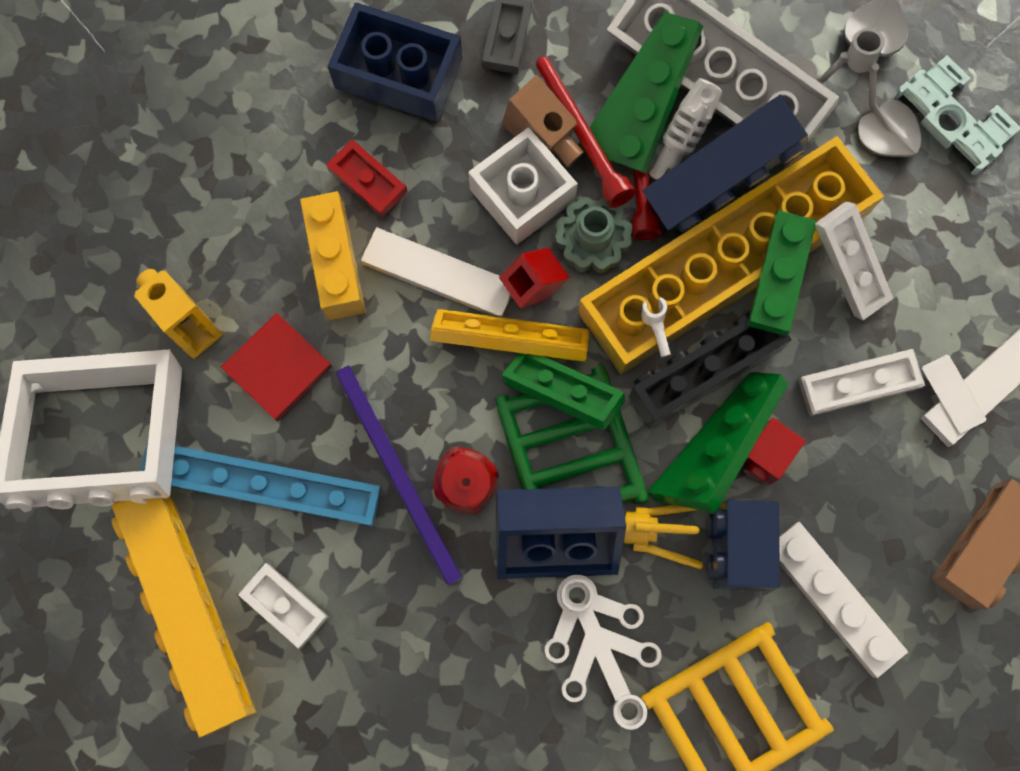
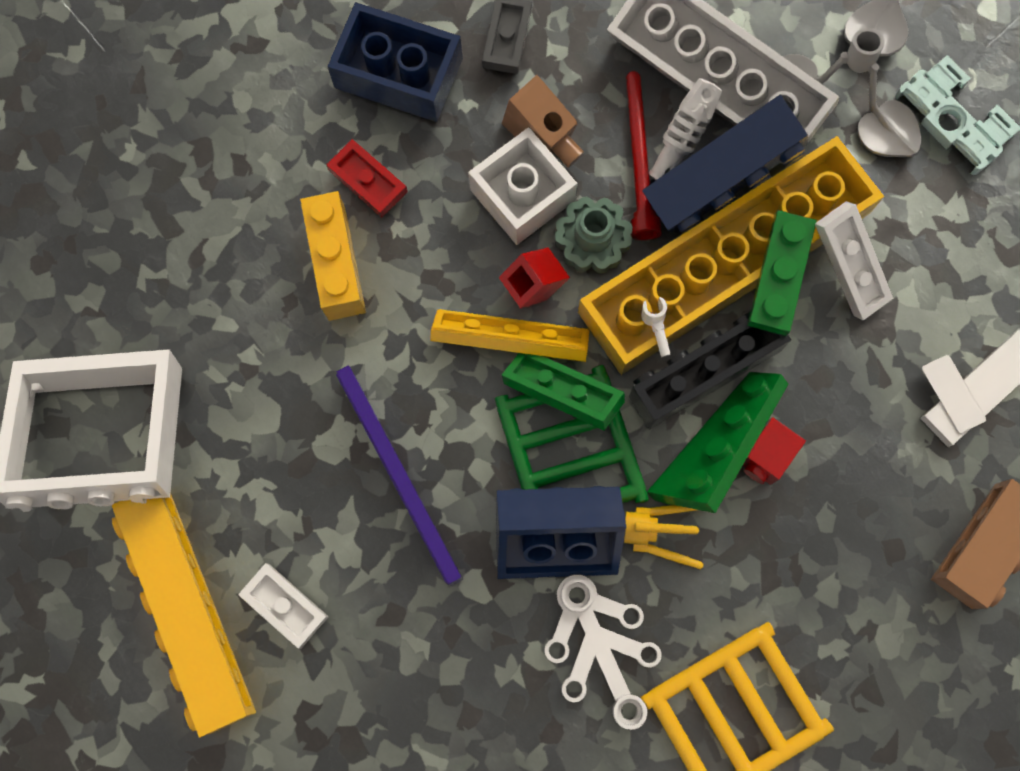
(169, 306): yellow torso -> none
(274, 486): dark azure plate -> none
(276, 367): red tile -> none
(436, 273): white tile -> none
(465, 480): red helmet -> none
(616, 188): red piece -> none
(642, 100): green wing -> none
(744, 545): dark blue brick -> none
(838, 601): white plate -> none
(861, 382): white tile -> none

